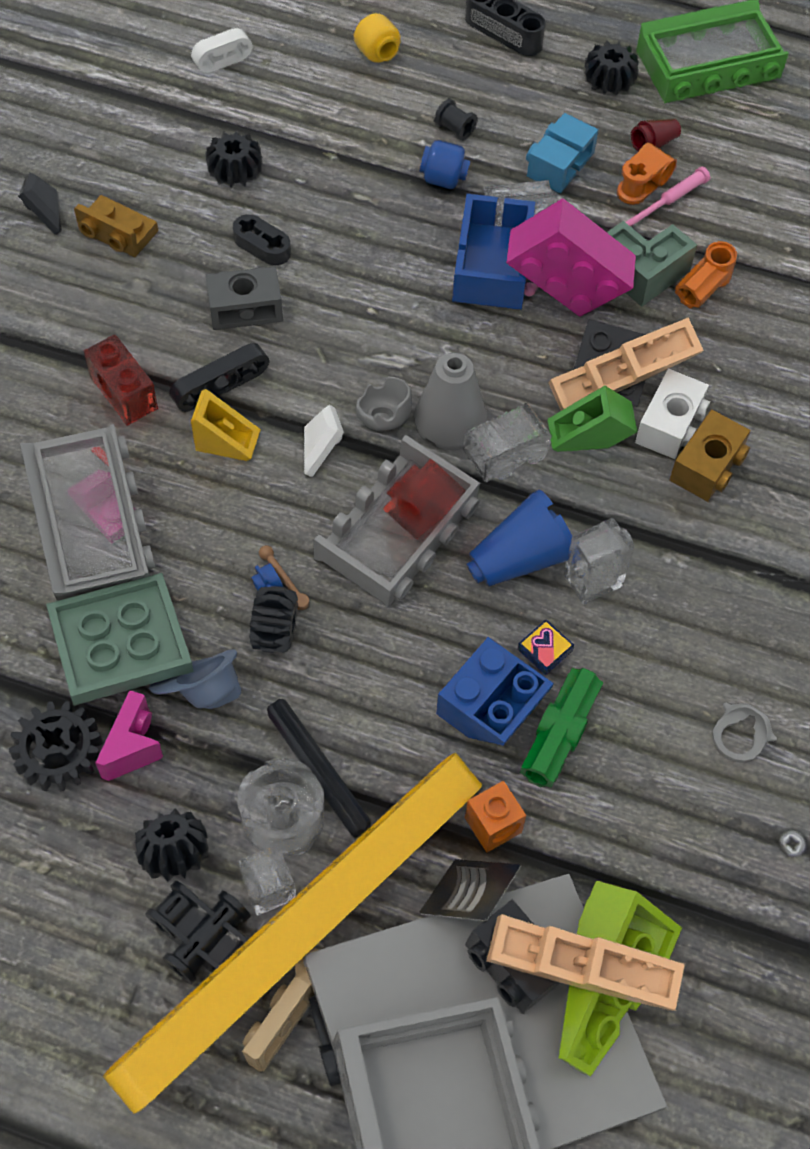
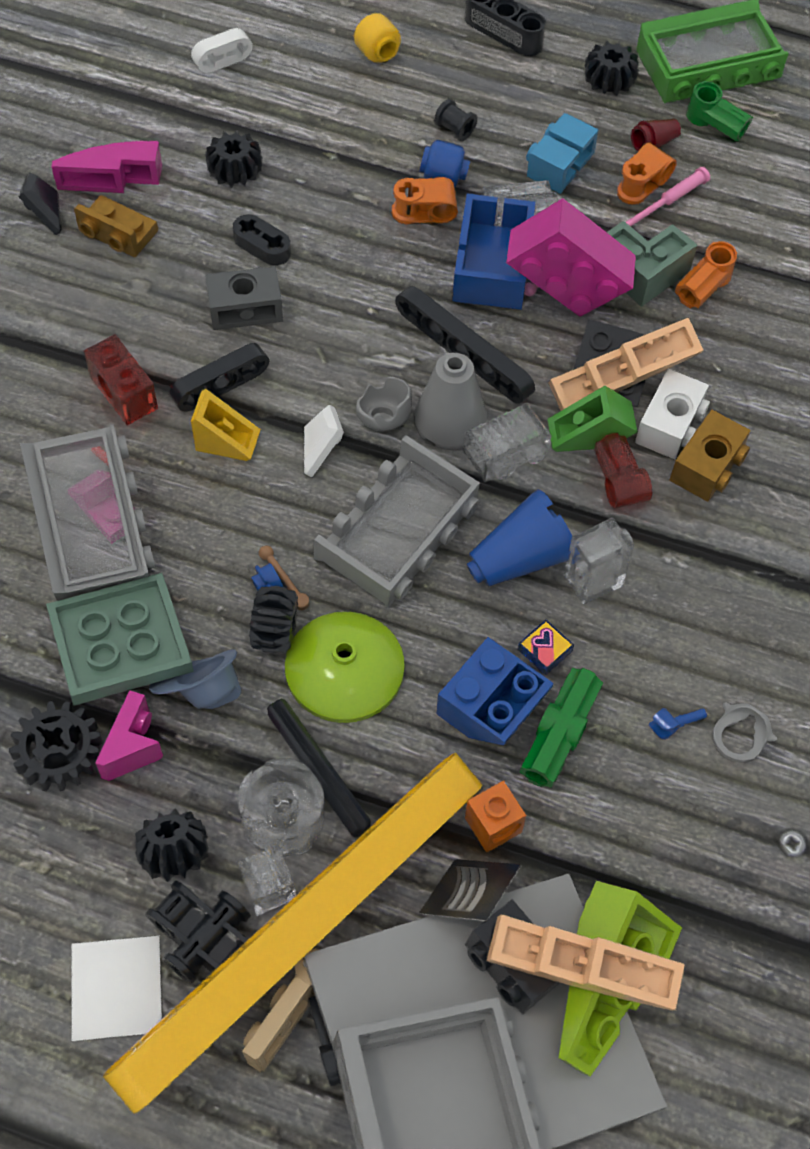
(109, 167): none -> dark pink slope
(115, 987): none -> white sticker
(350, 686): none -> lime dish
(422, 497): clear red brick -> none
(428, 199): none -> orange piece
(458, 338): none -> black beam
(624, 480): none -> clear red piece
(666, 725): none -> blue hand
(709, 108): none -> green piece

